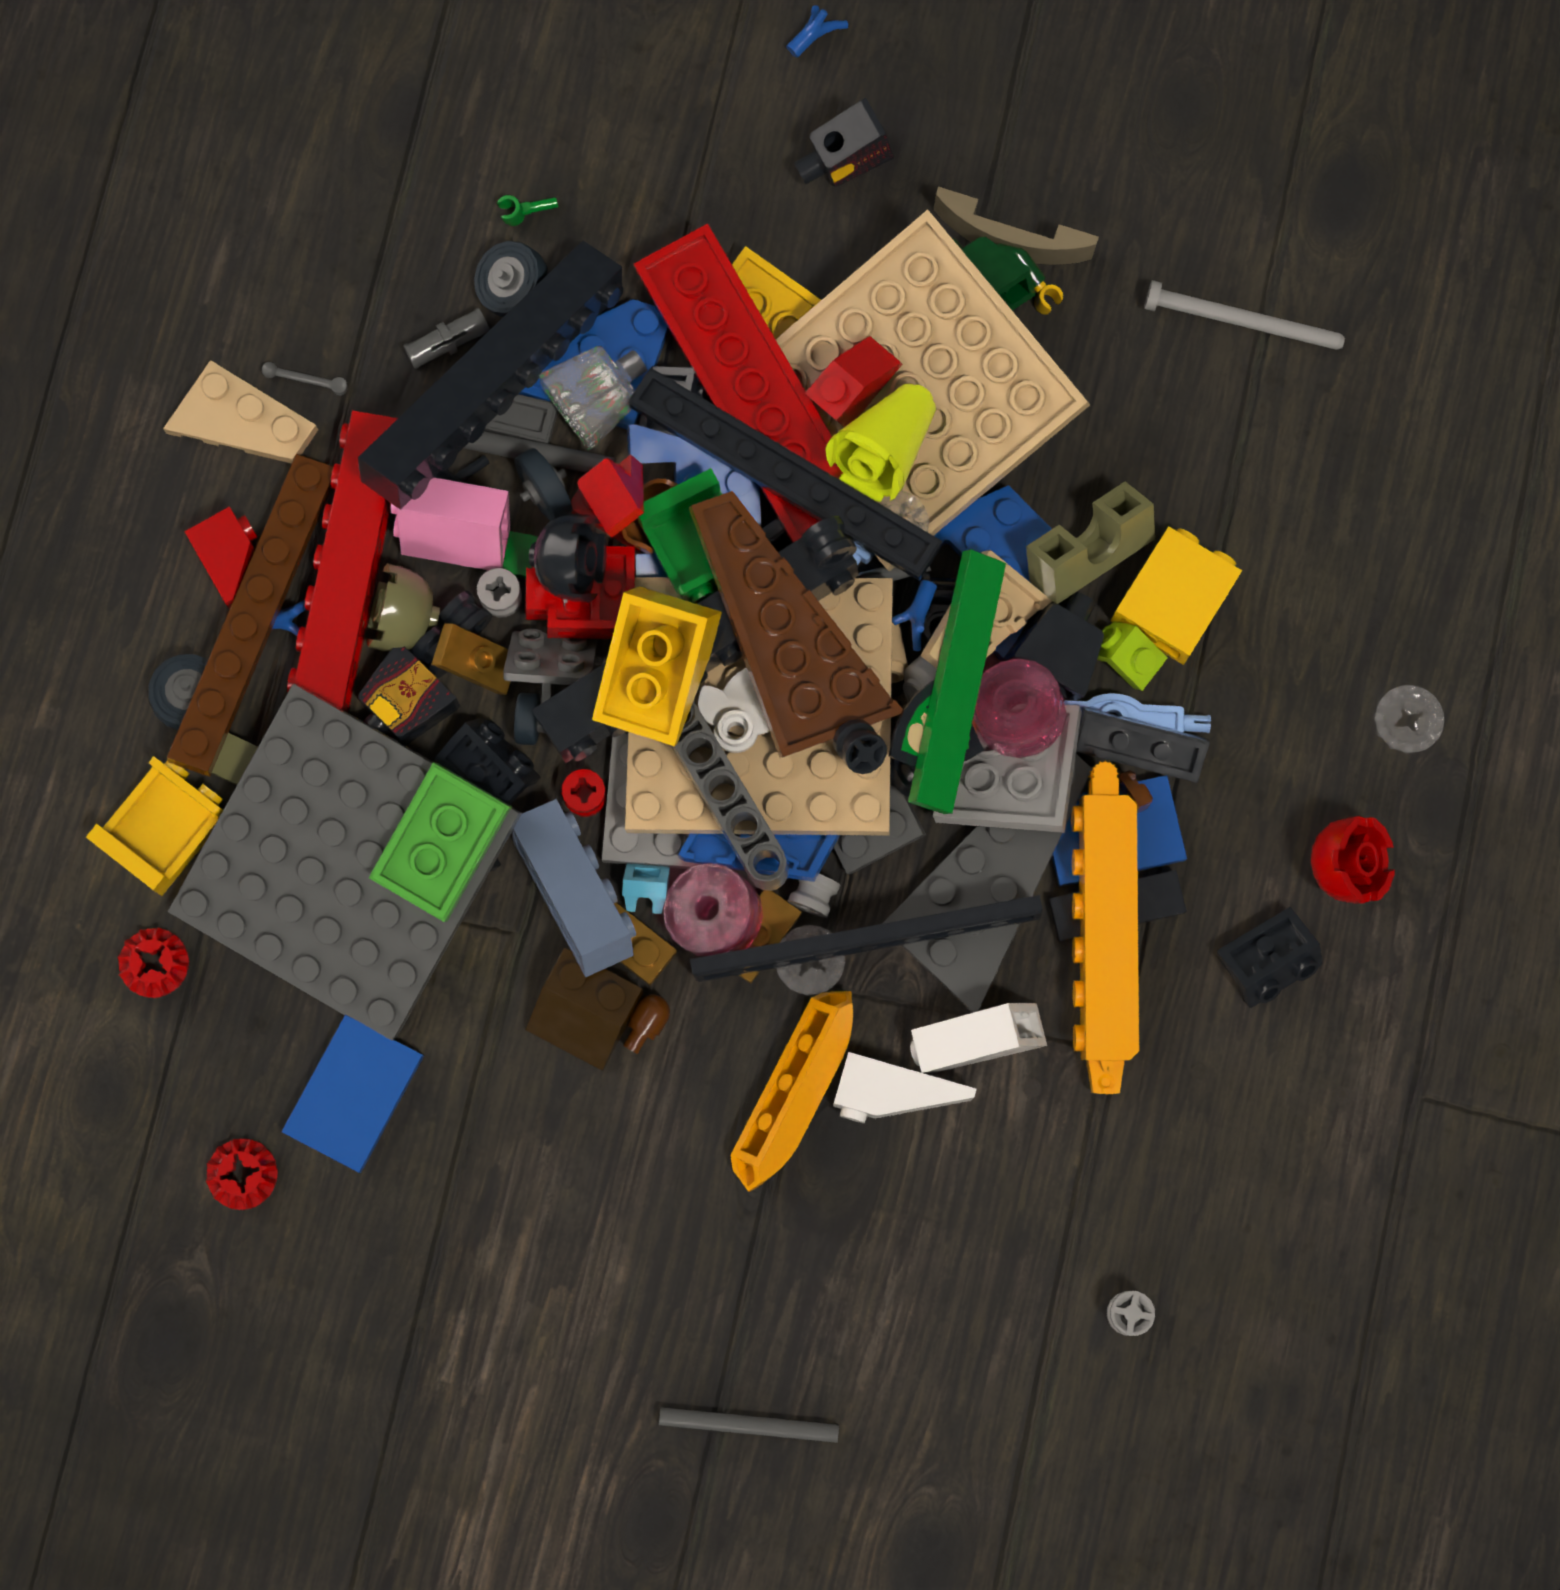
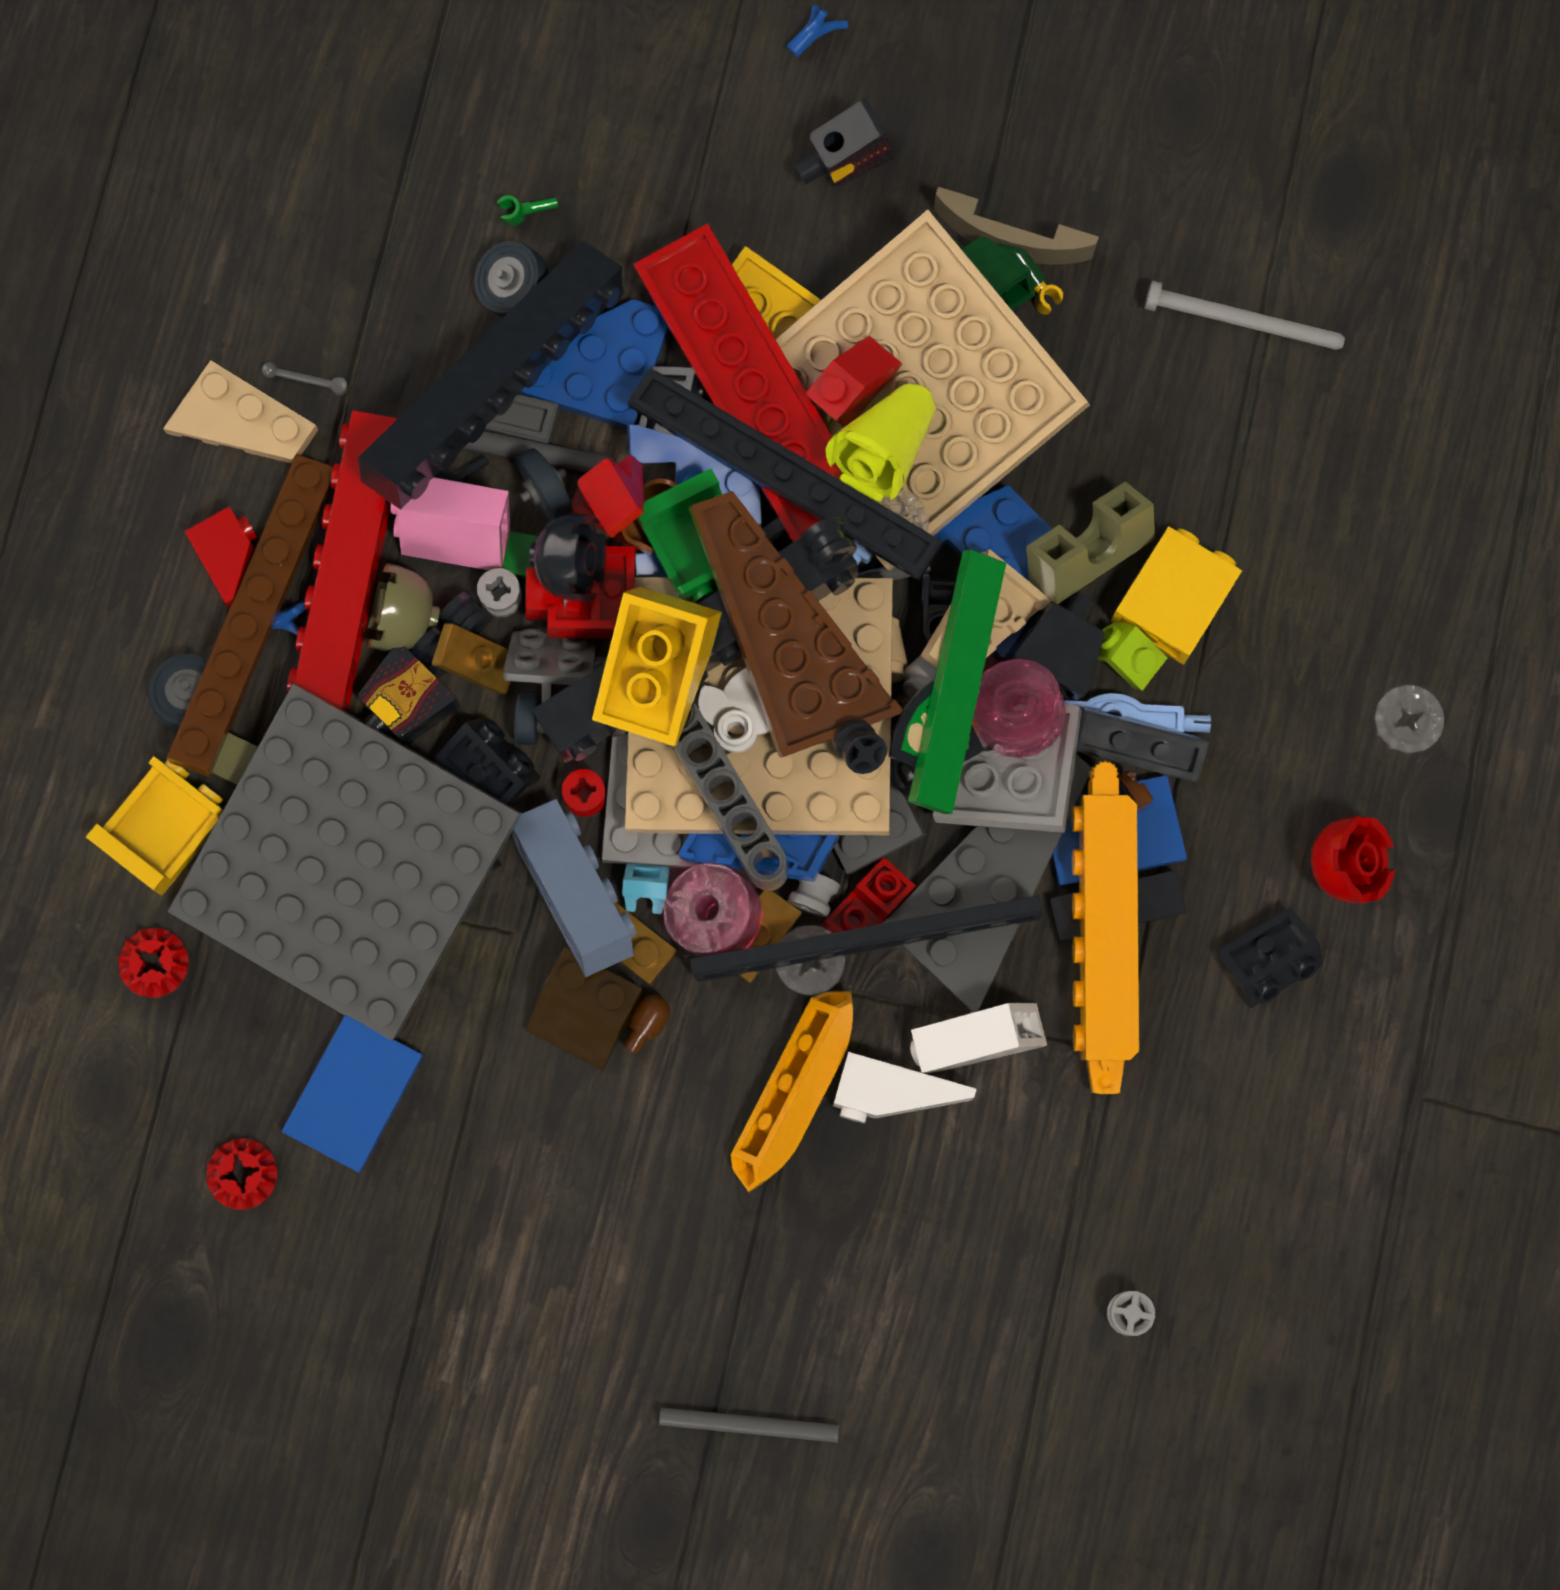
(440, 842): bright green tile -> none
(446, 338): dark grey pin -> none
(592, 391): clear torso -> none
(871, 899): none -> red slope
(917, 612): blue bar -> none

